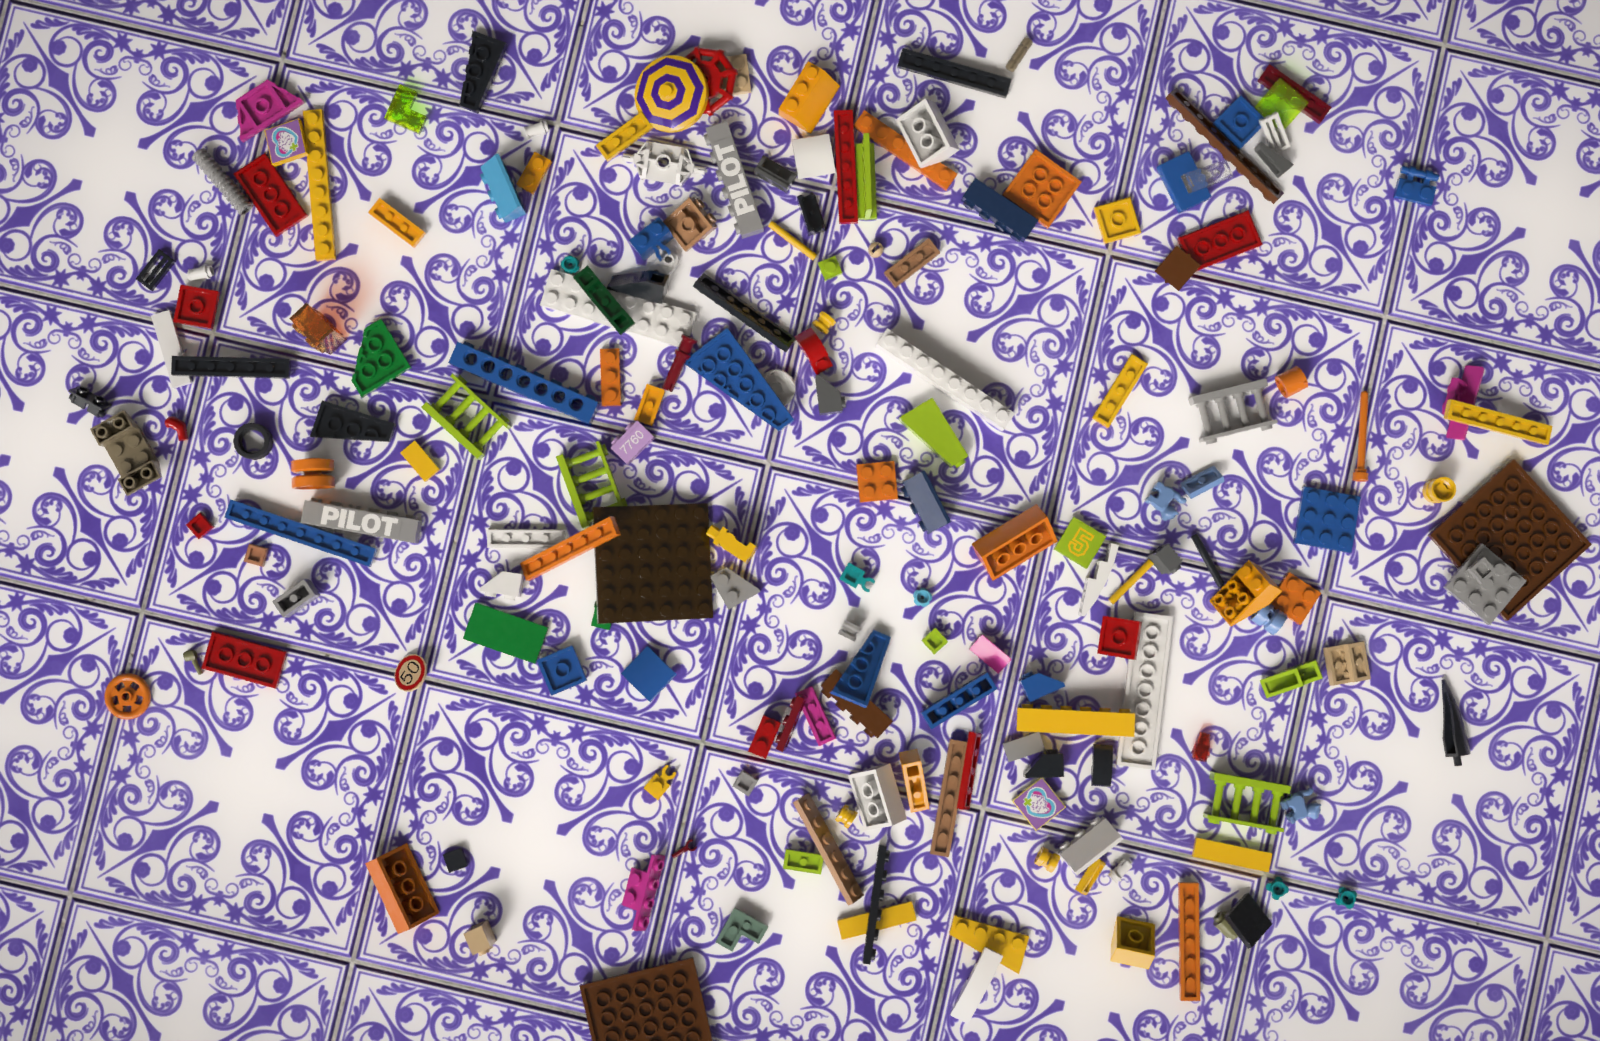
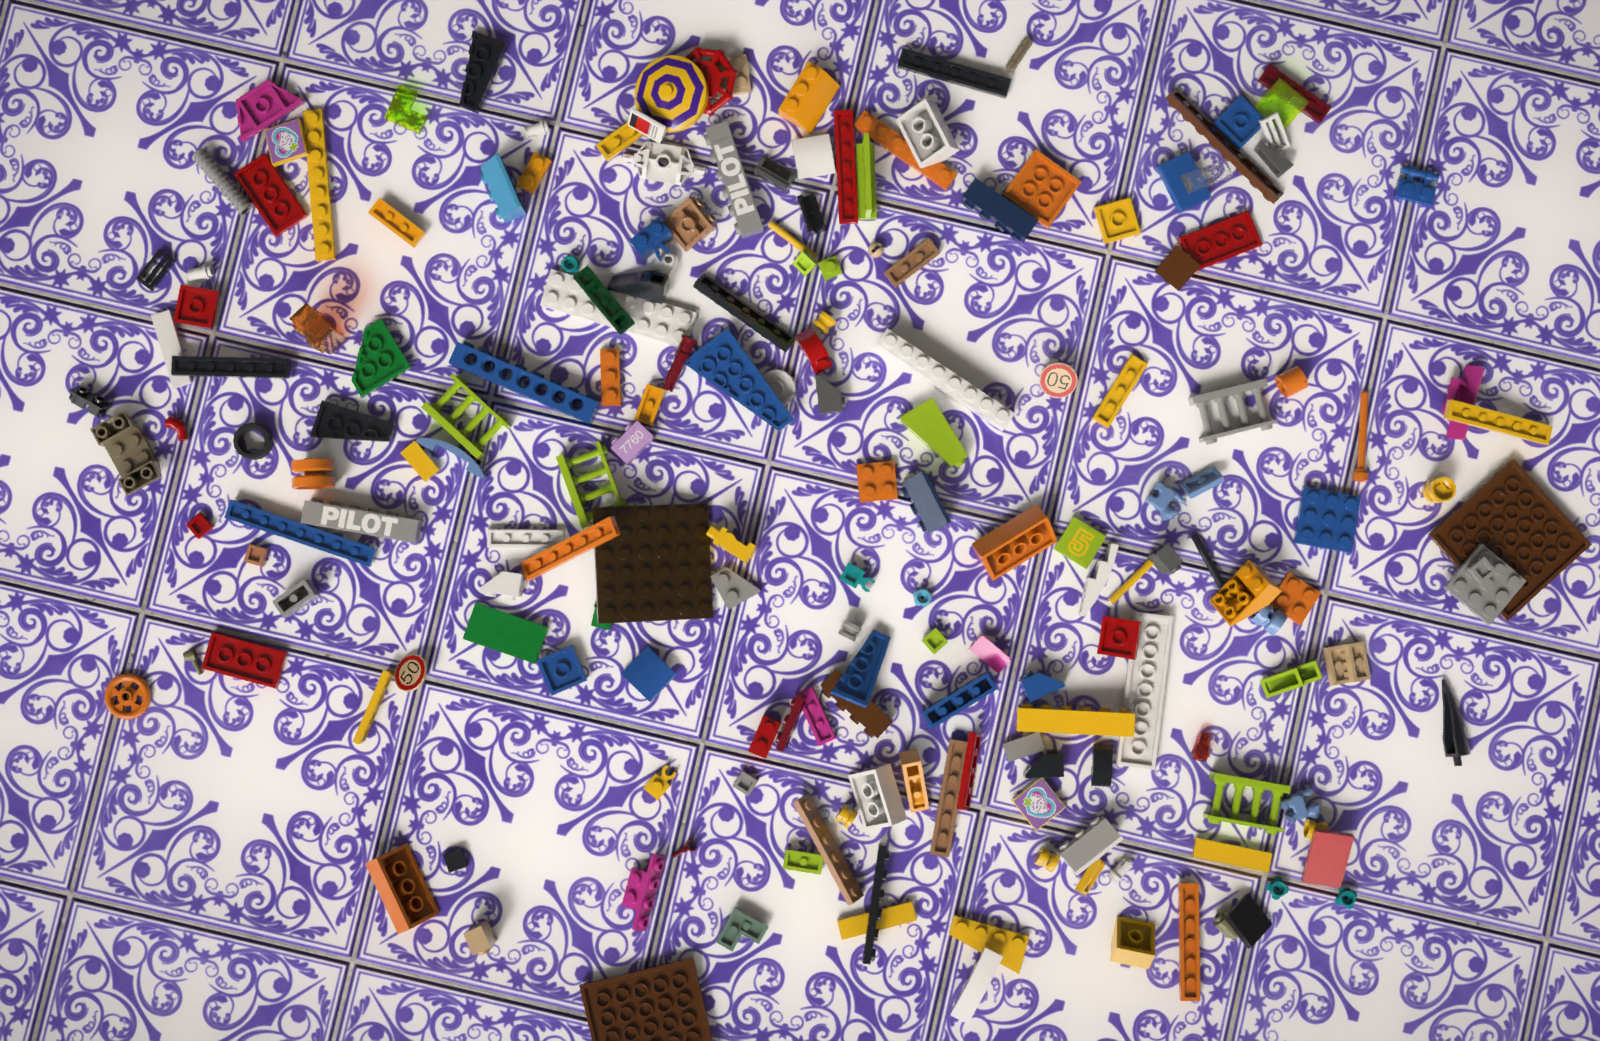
(373, 707): none -> yellow tile
(433, 444): none -> medium blue slope
(647, 125): none -> slope
(805, 262): none -> lime plate
(1058, 380): none -> piece
(1310, 825): none -> yellow wheel
(1327, 858): none -> tile

